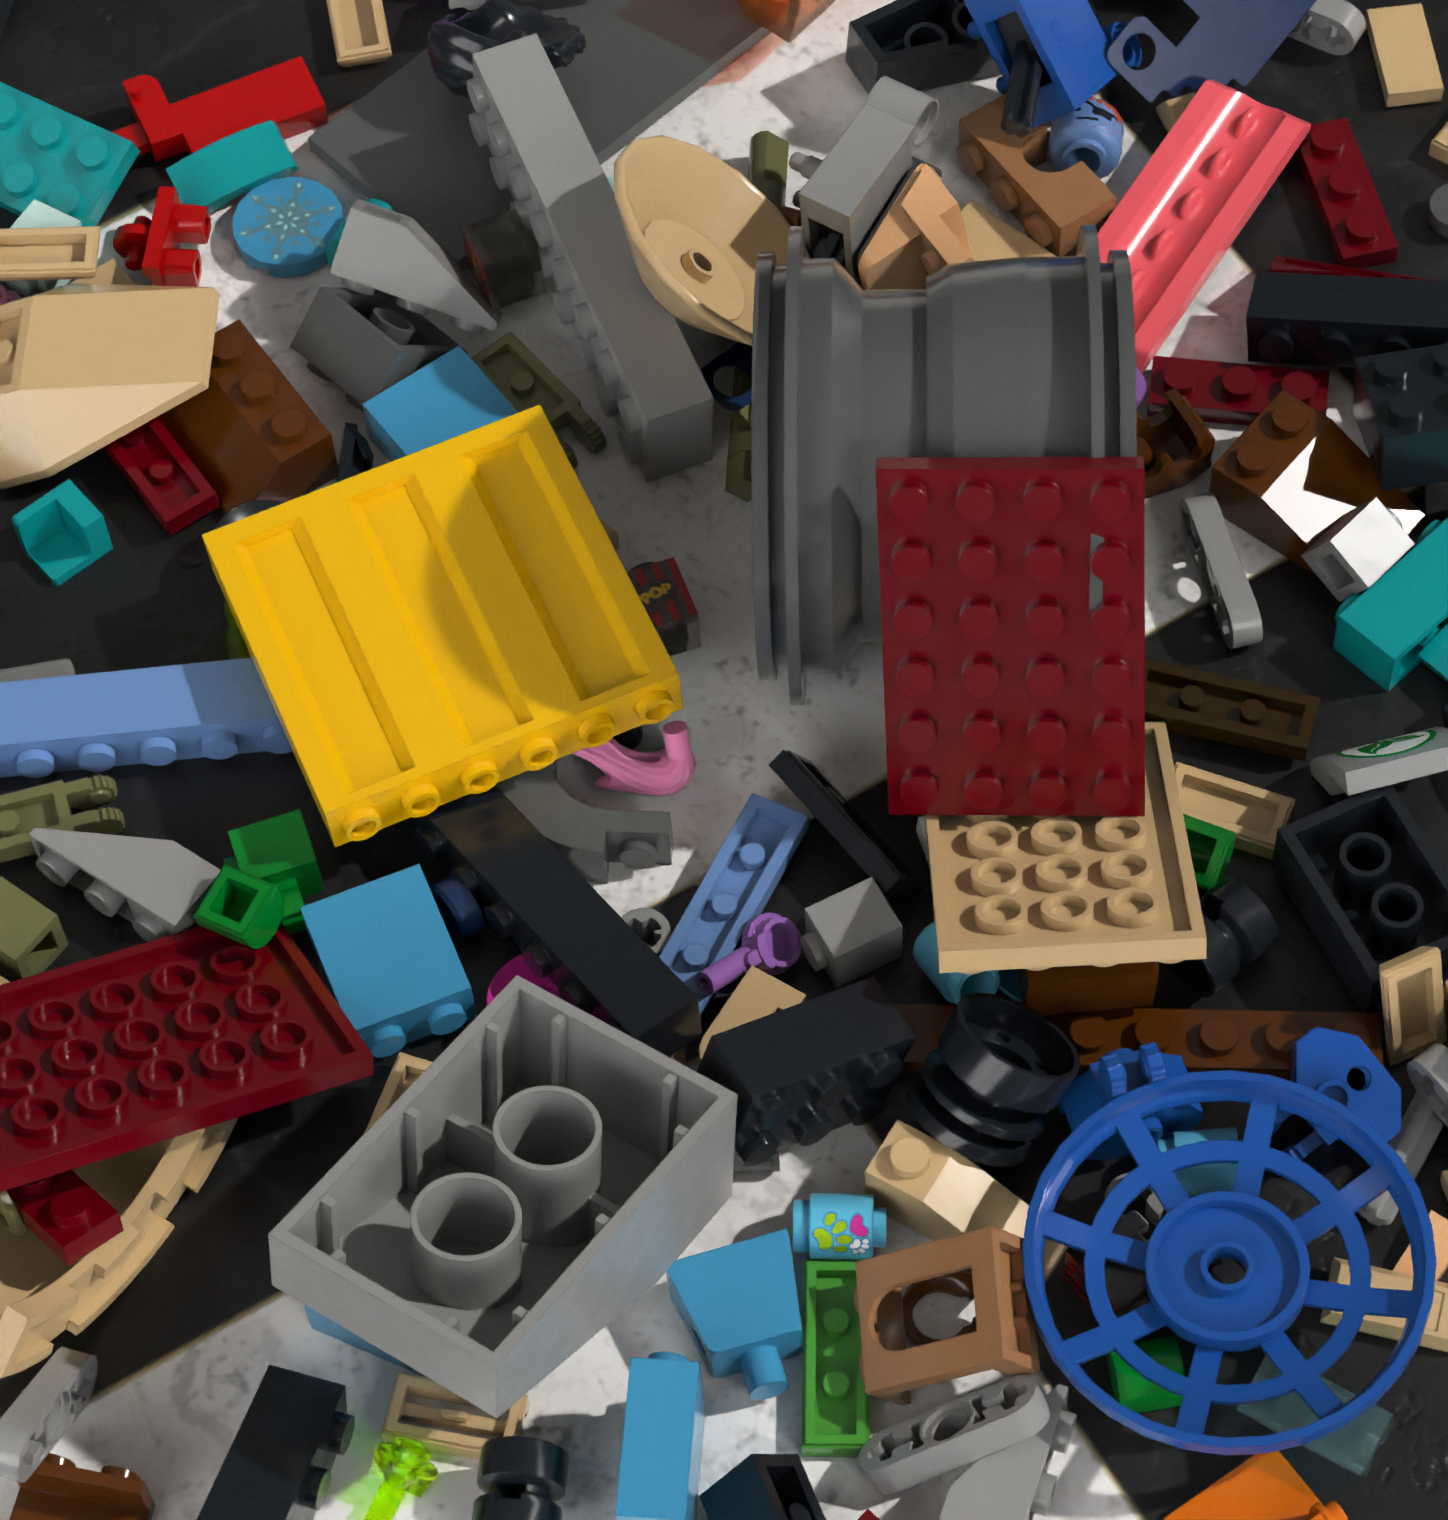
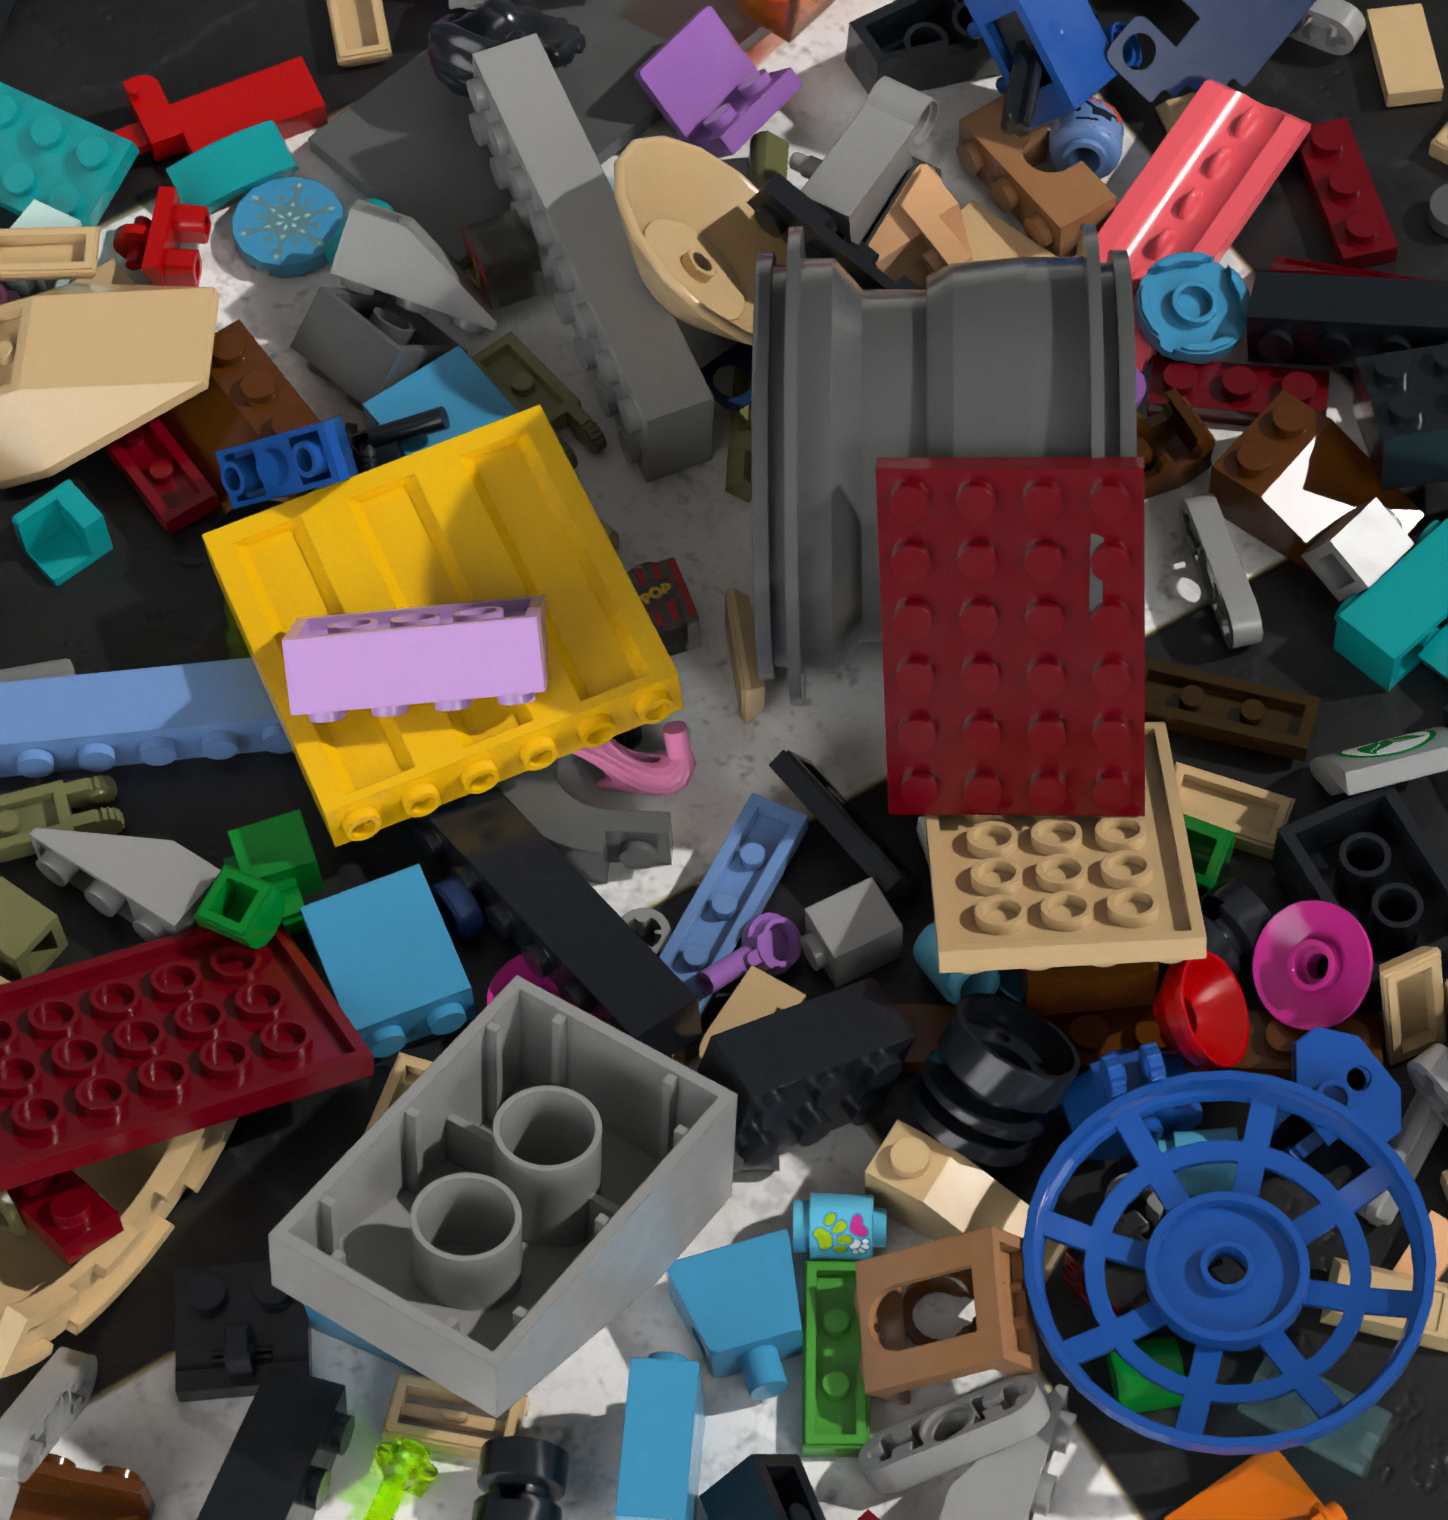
(233, 1328): none -> black hinge
(287, 462): none -> blue slope
(385, 438): none -> black hose
(417, 658): none -> lavender slope
(712, 87): none -> medium lavender bracket
(742, 650): none -> tan tile
(784, 205): none -> black wing
(1191, 307): none -> dark azure tile
(1203, 1013): none -> red piece
(1288, 961): none -> dark pink dish

